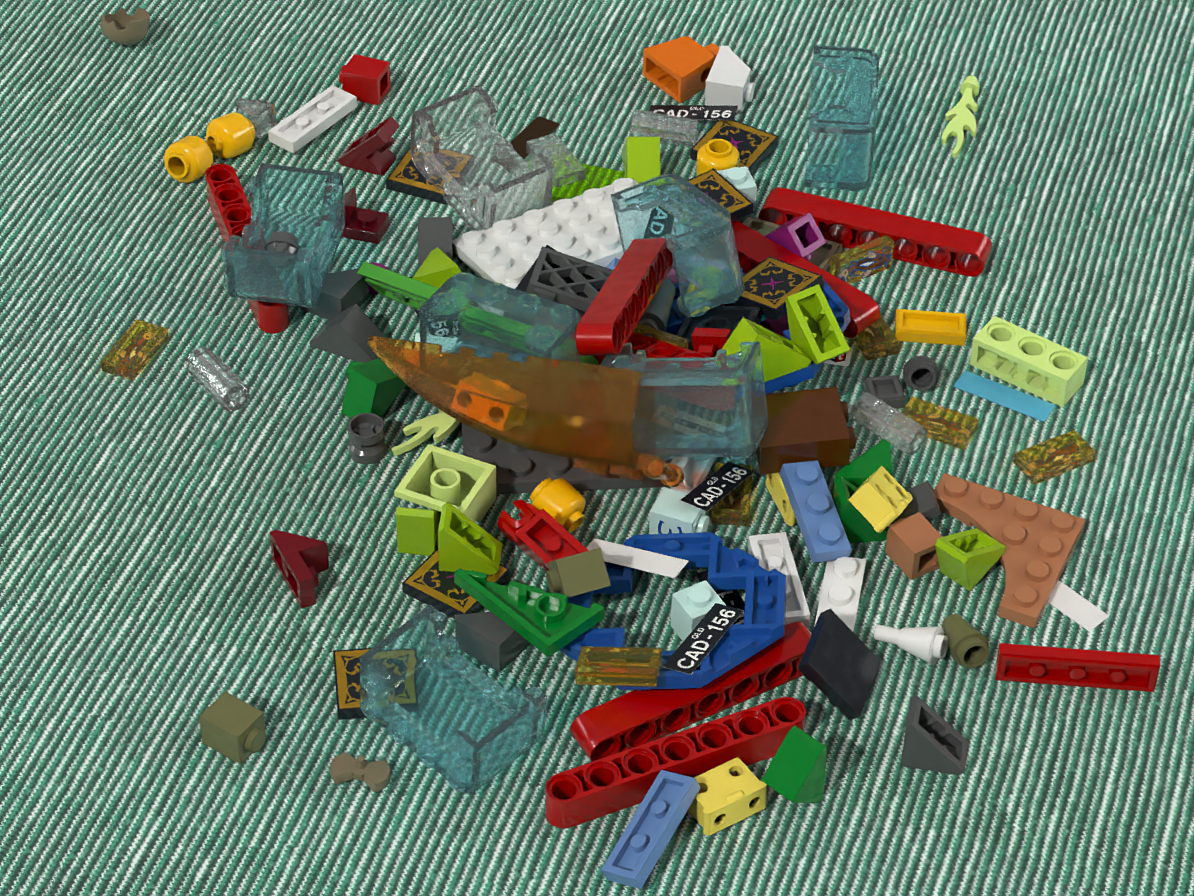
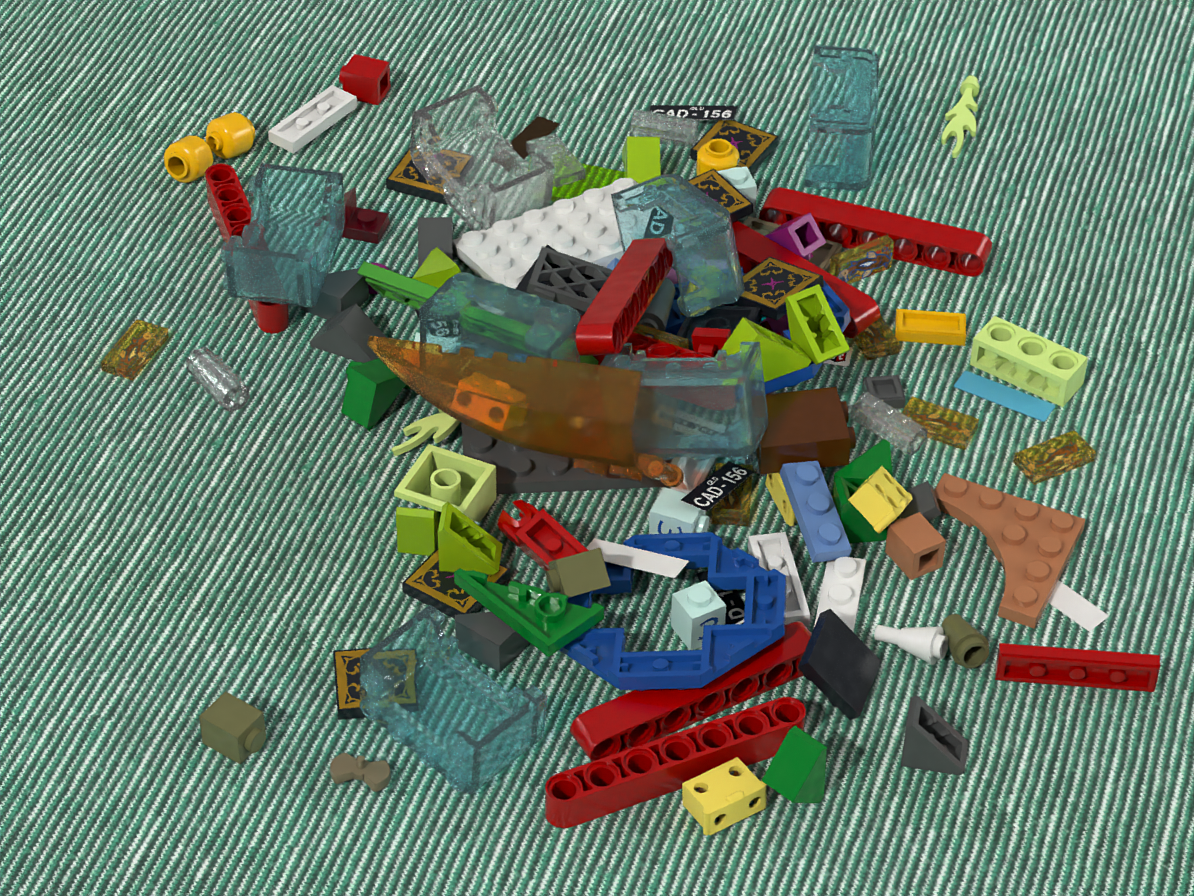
(125, 28): dark tan hair -> none
(259, 112): clear slope -> none
(282, 242): dark grey plate -> none
(299, 562): dark red slope -> none
(366, 438): dark grey wheel -> none
(371, 150): dark red slope -> none
(560, 501): yellow head -> none
(618, 666): clear yellow tile -> none
(650, 829): medium blue plate -> none
(679, 66): orange torso -> none
(703, 638): black sticker -> none
(729, 81): white slope -> none
(920, 373): dark grey plate -> none
(967, 556): lime slope -> none

